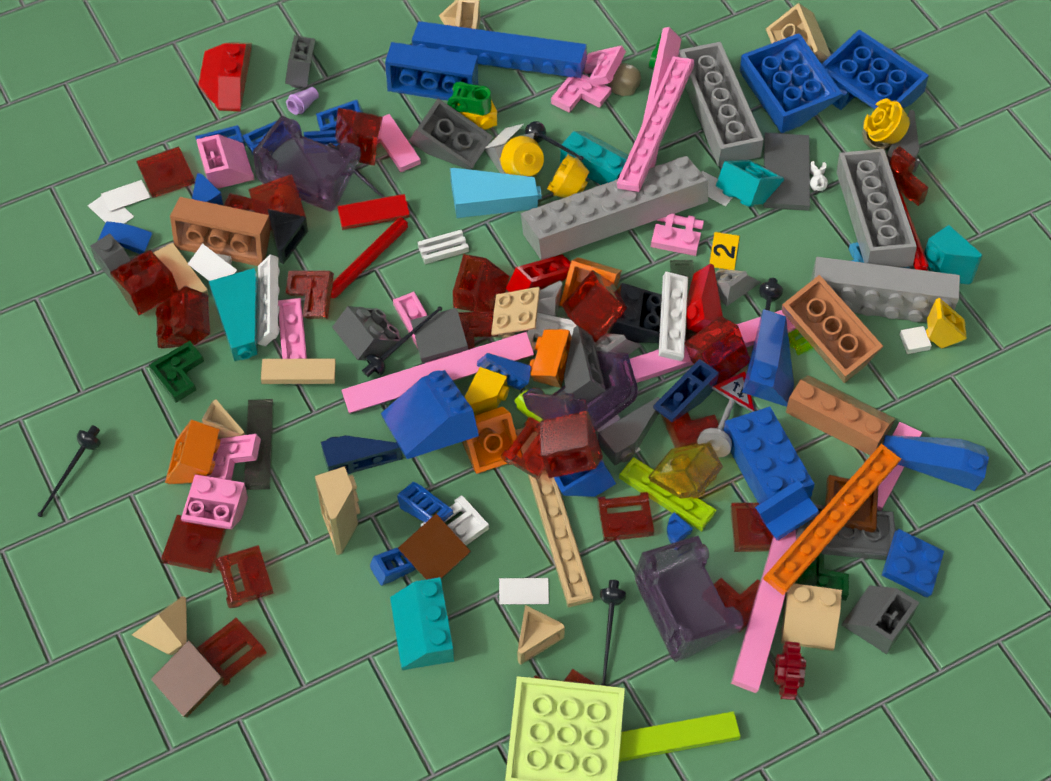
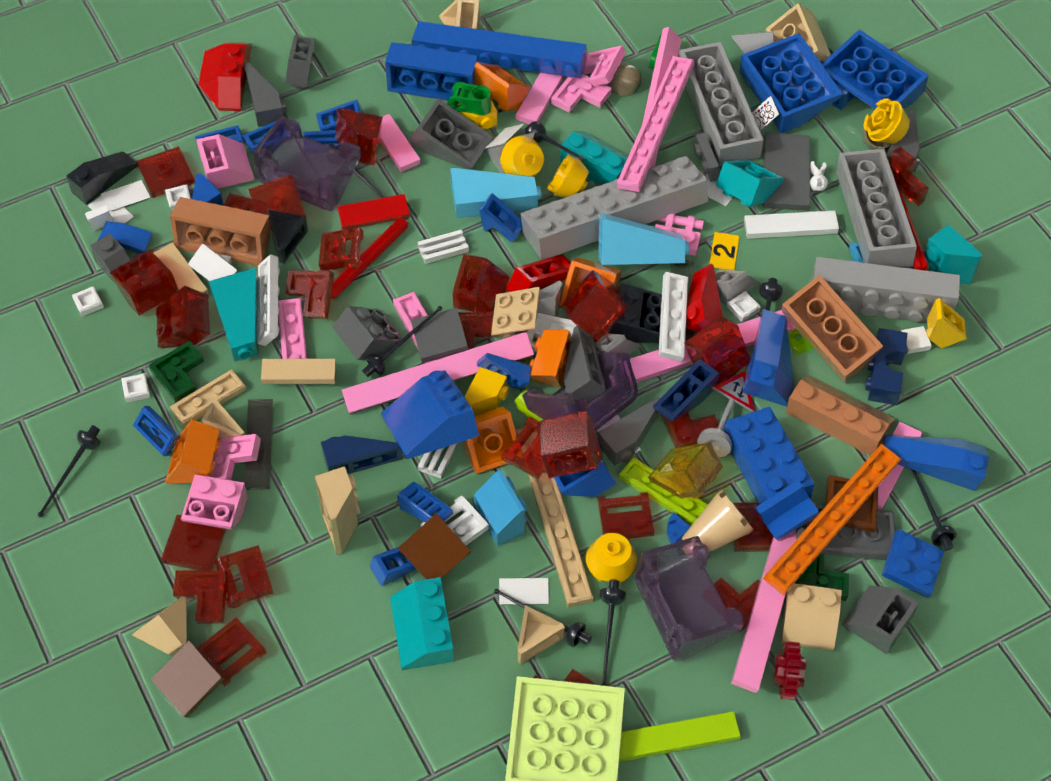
(87, 301): none -> white tile
(98, 175): none -> black slope
(98, 217): none -> white tile
(135, 388): none -> white tile
(157, 427): none -> blue tile
(175, 193): none -> white tile
(197, 403): none -> tan tile
(208, 588): none -> clear red plate
(264, 97): none -> dark grey slope
(300, 101): lavender cone -> none
(333, 247): none -> clear red plate
(430, 470): none -> white tile
(498, 215): none -> blue slope
(501, 508): none -> dark azure slope
(504, 87): none -> orange slope
(538, 97): none -> bright pink tile
(574, 632): none -> black sword
(611, 558): none -> yellow cone
(636, 243): none -> medium azure slope
(709, 163): none -> dark grey plate
(719, 523): none -> tan cone
(743, 306): none -> white tile
(753, 40): none -> light grey slope
(765, 113): none -> white sticker
(791, 224): none -> white tile
(886, 384): none -> dark blue arch
(943, 534): none -> black sword

